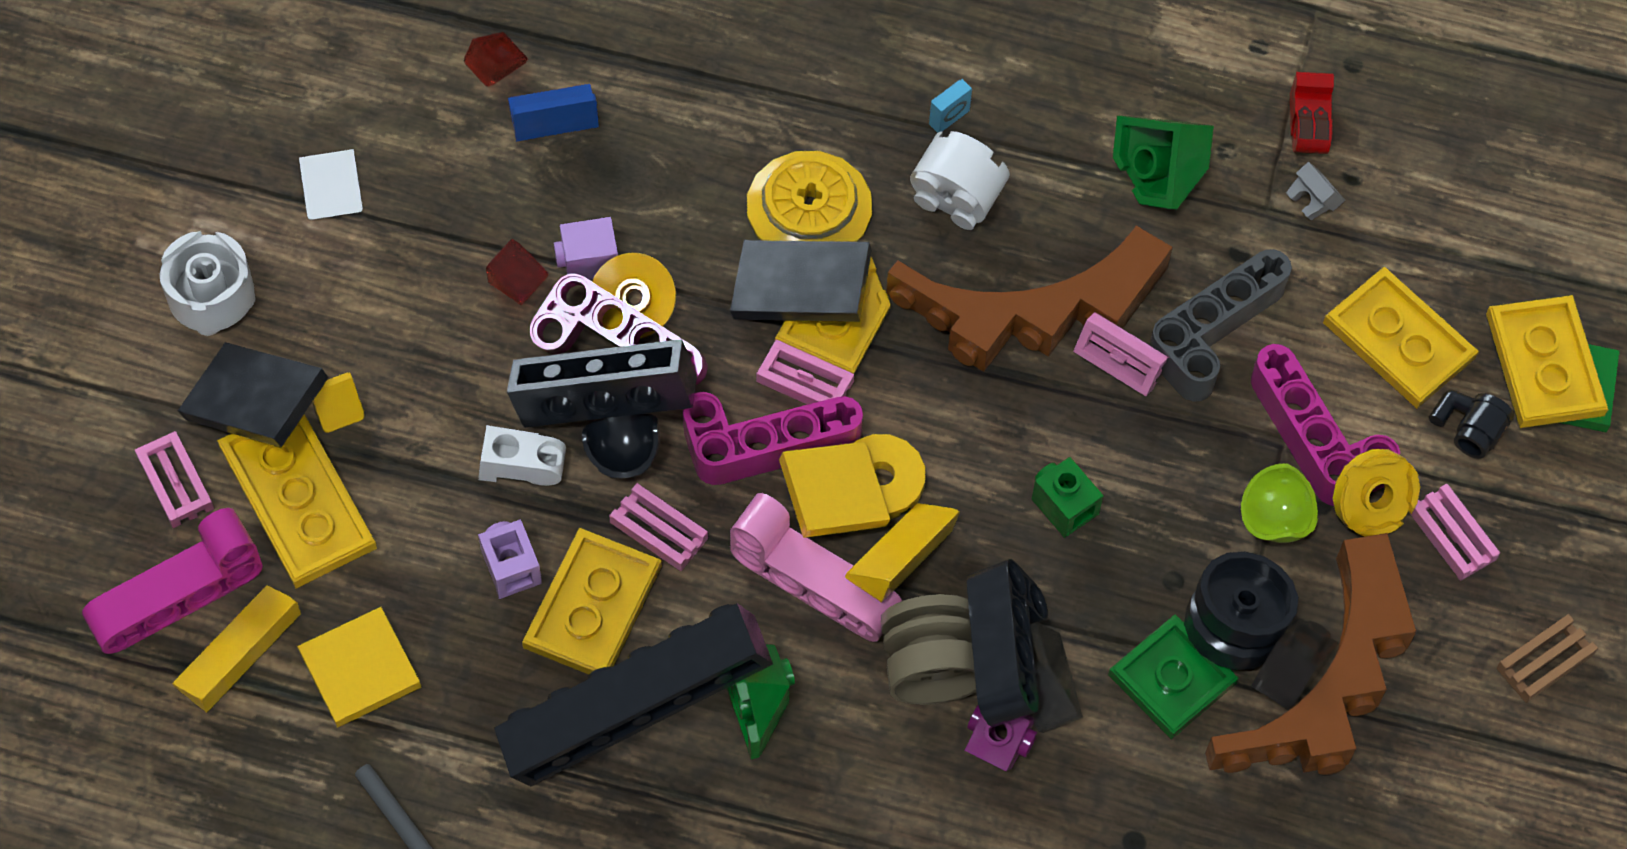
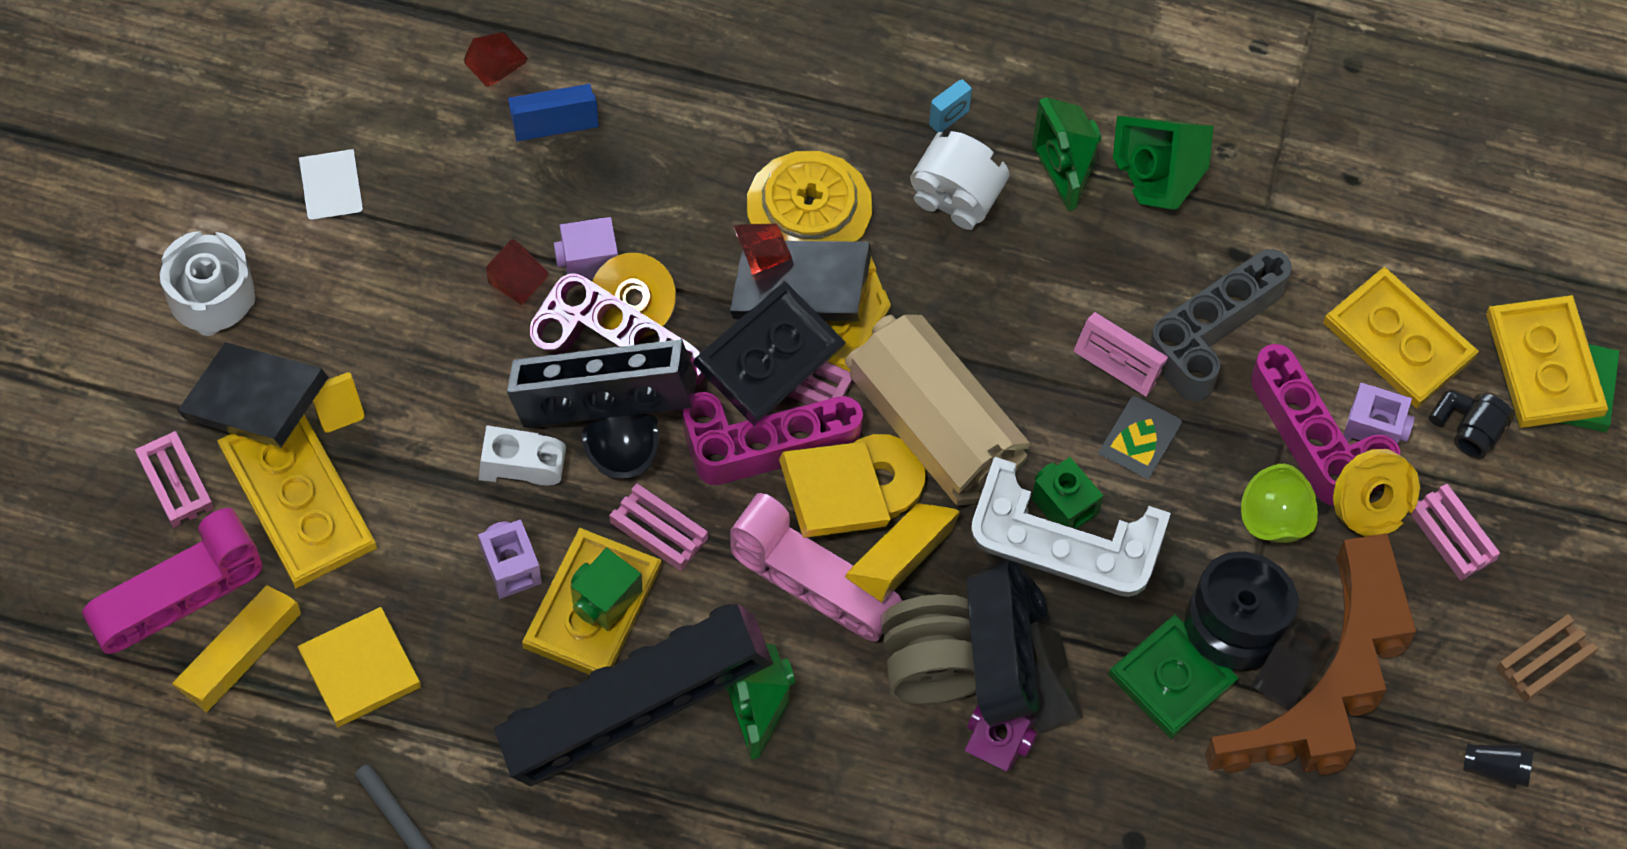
(605, 589): none -> green brick
(762, 245): none -> clear red slope
(769, 353): none -> black tile
(935, 405): none -> tan brick
(1008, 531): none -> white windscreen
(1039, 316): dark orange arch -> none
(1066, 147): none -> green slope
(1140, 437): none -> dark grey sticker
(1311, 112): red leg -> none
(1322, 192): light grey tile -> none
(1380, 413): none -> lavender brick
(1500, 763): none -> black cone

